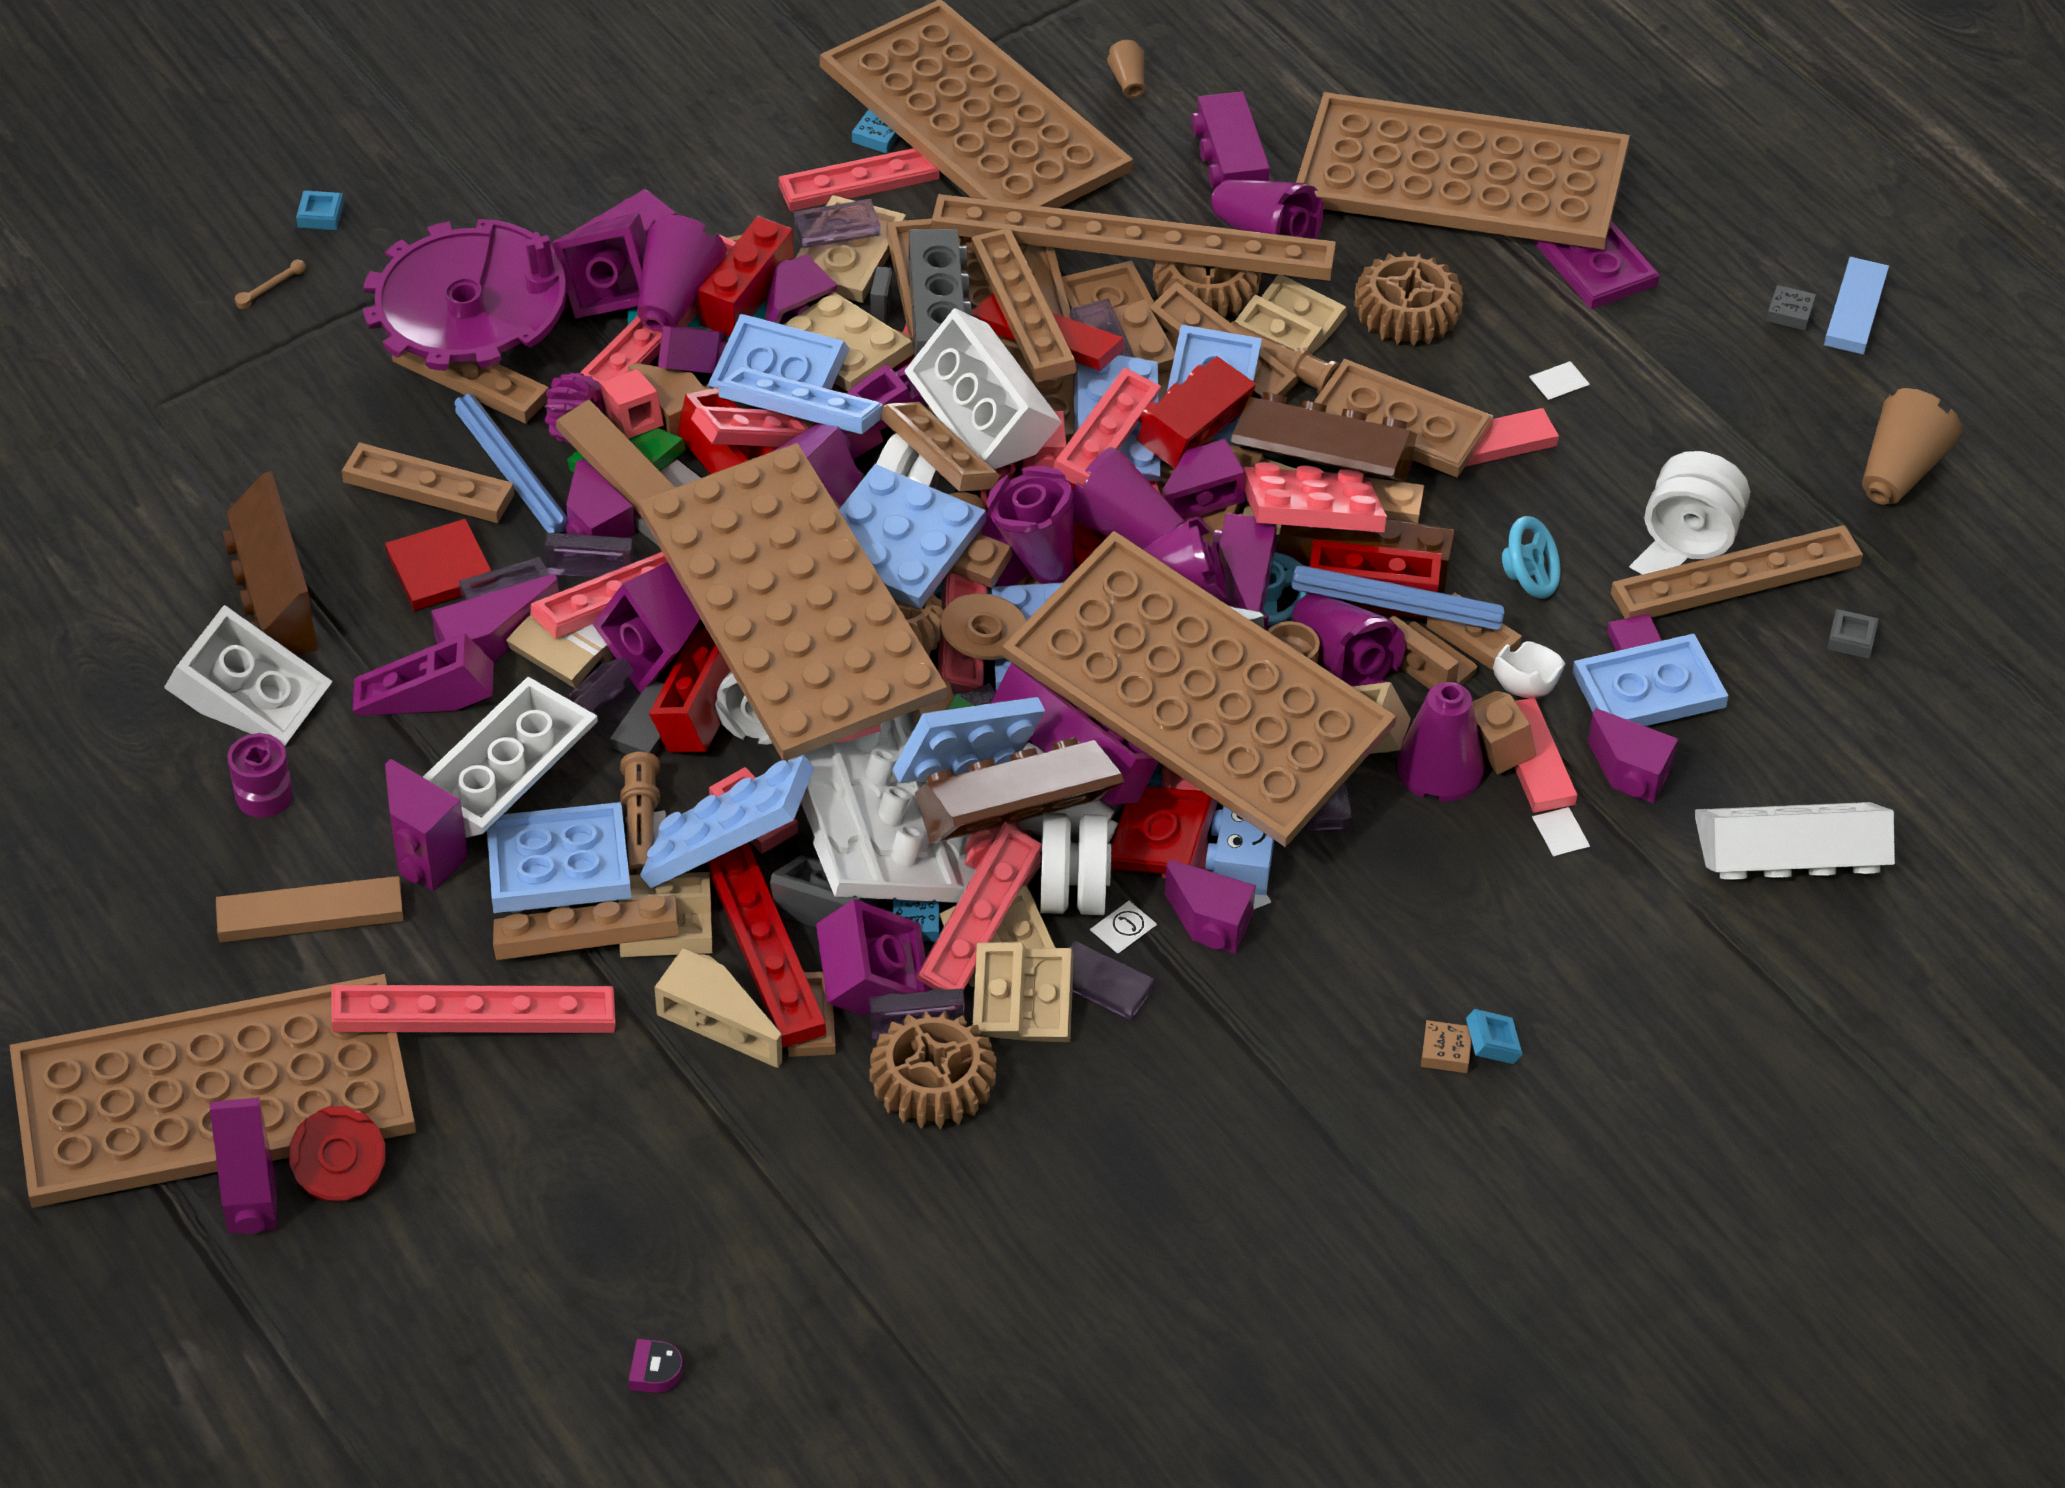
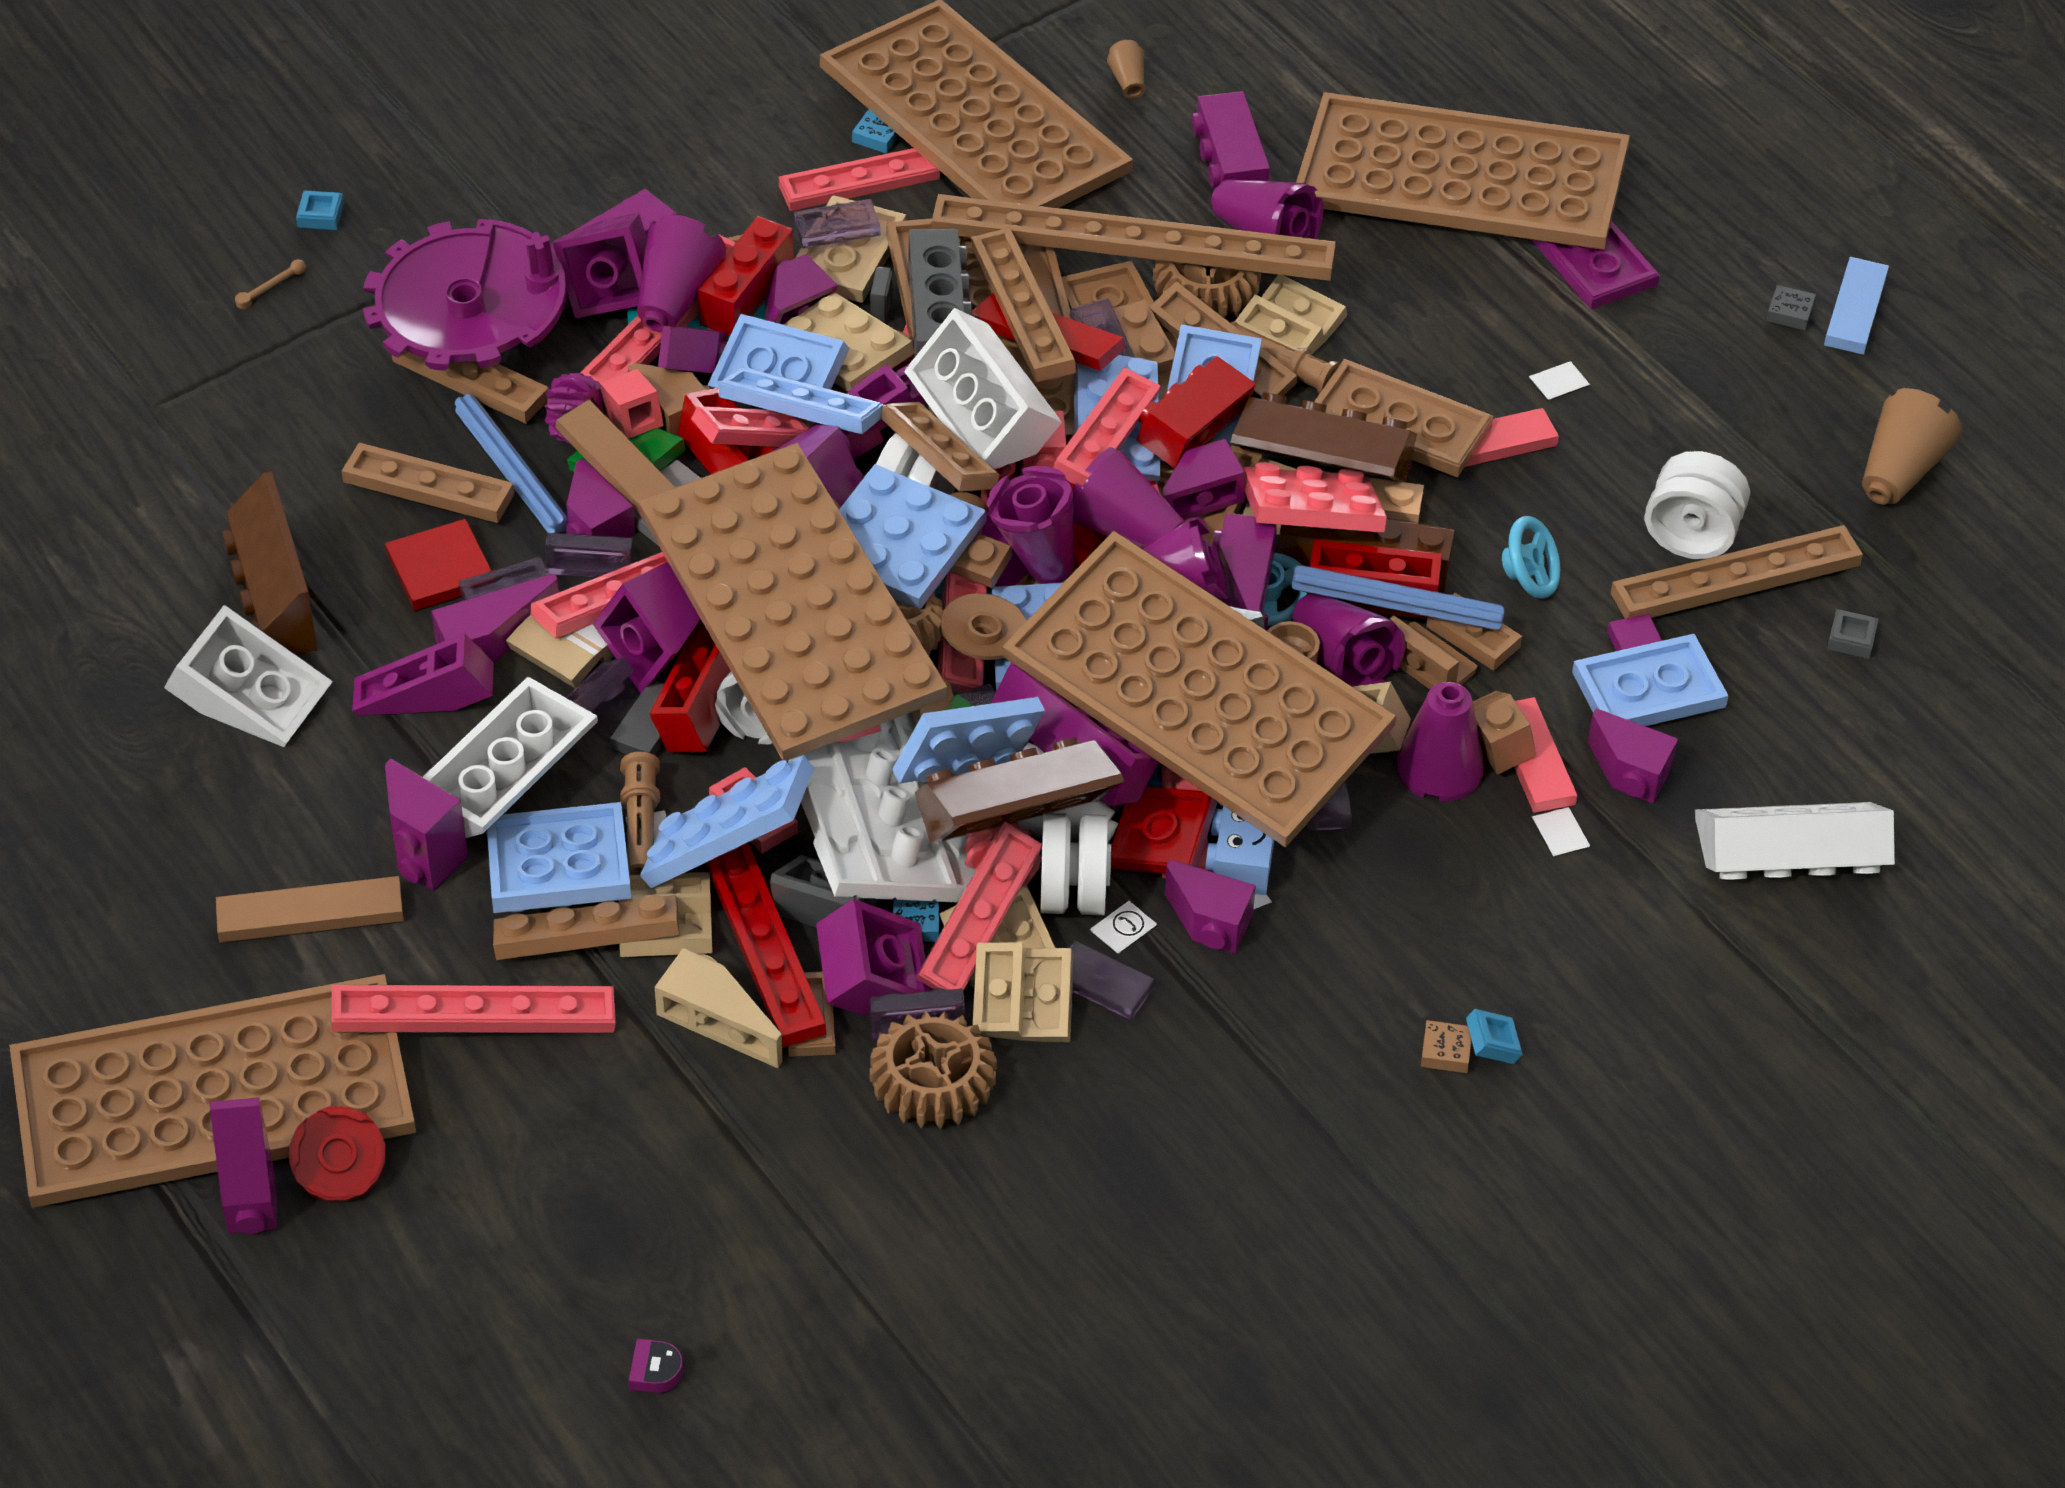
(260, 775): magenta wheel -> none
(1408, 298): medium nougat gear -> none
(1529, 670): white hair -> none
(1656, 559): white sticker -> none

